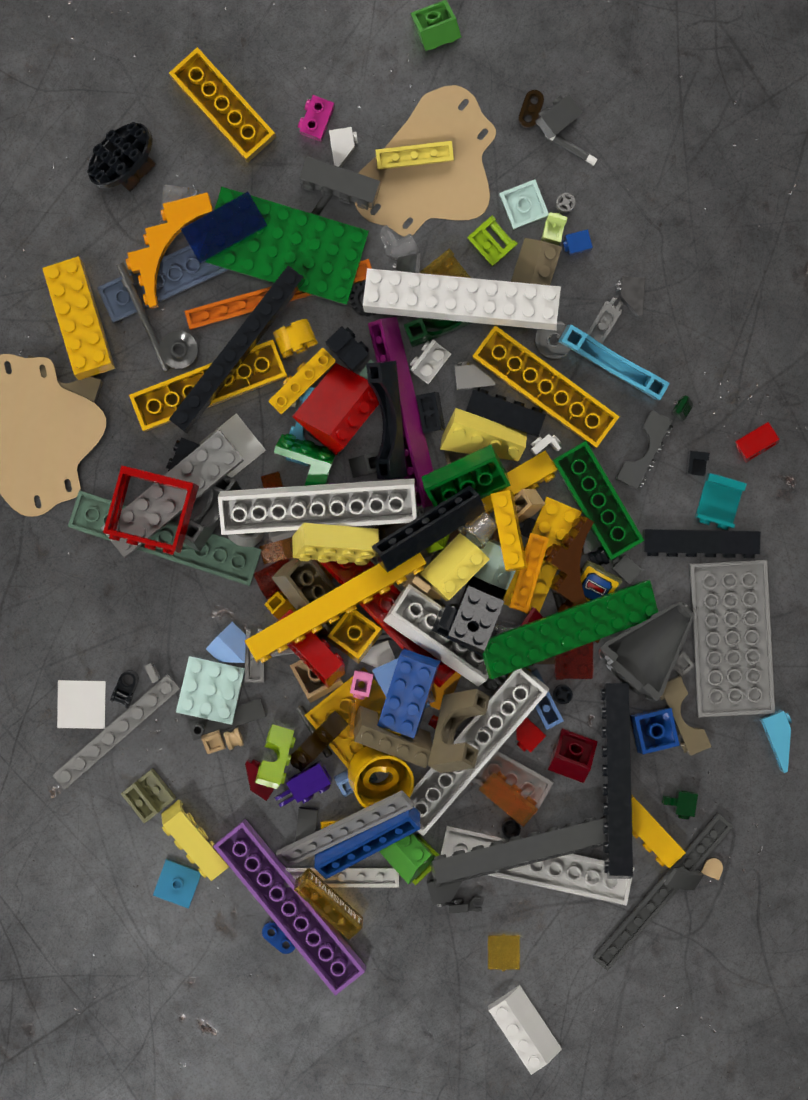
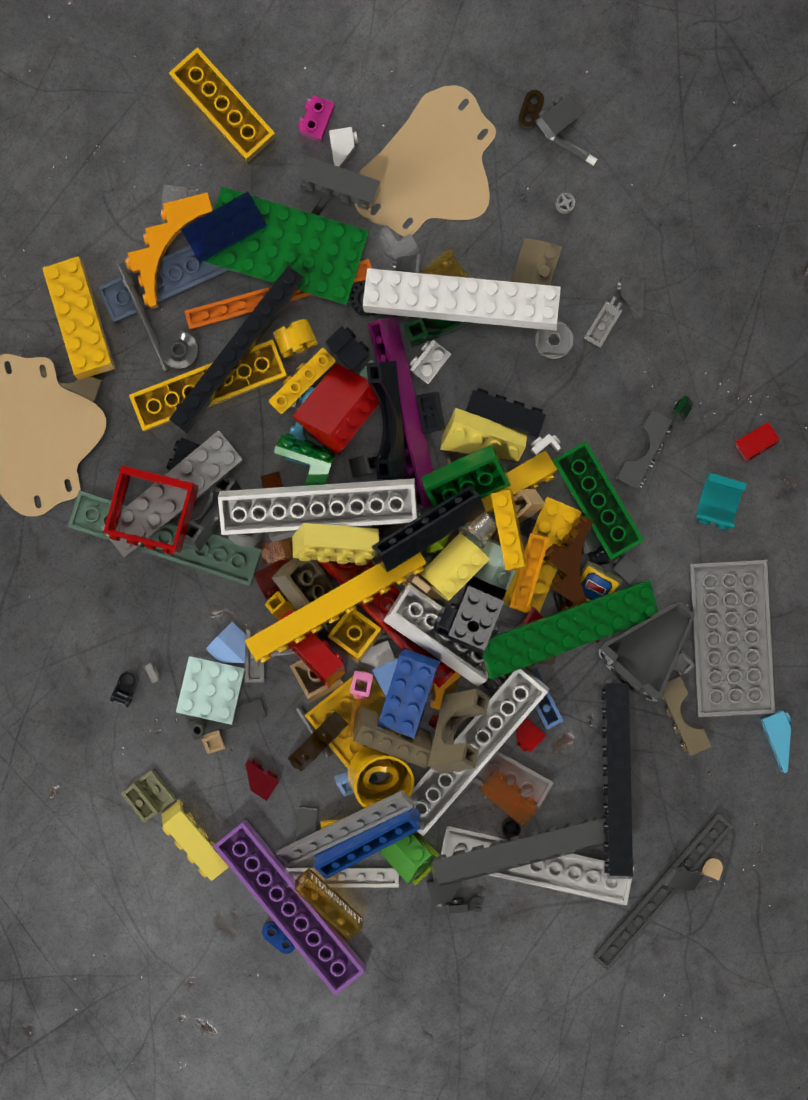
(81, 704): white sticker -> none
(116, 731): light grey plate -> none
(123, 158): black bracket -> none
(177, 883): dark azure plate -> none
(233, 738): tan wheel -> none
(242, 440): white sticker -> none
(280, 741): lime arch -> none
(306, 783): dark purple brick -> none
(414, 155): light yellow plate -> none
(436, 25): bright green slope -> none
(471, 377): light grey slope -> none
(487, 244): lime plate -> none
(504, 952): clear yellow piece -> none
(524, 204): light aqua plate -> none
(525, 1029): white slope -> none
(545, 387): yellow brick -> none
(554, 228): yellowish green bracket -> none
(564, 697): black wheel -> none
(573, 755): dark red slope -> none
(575, 663): clear red bracket -> none
(577, 242): blue brick -> none
(613, 362): medium azure arch -> none
(654, 730): blue slope -> none
(654, 836): yellow brick -> none
(683, 803): dark green brick -> none
(697, 463): black panel -> none
(701, 541): black brick -> none

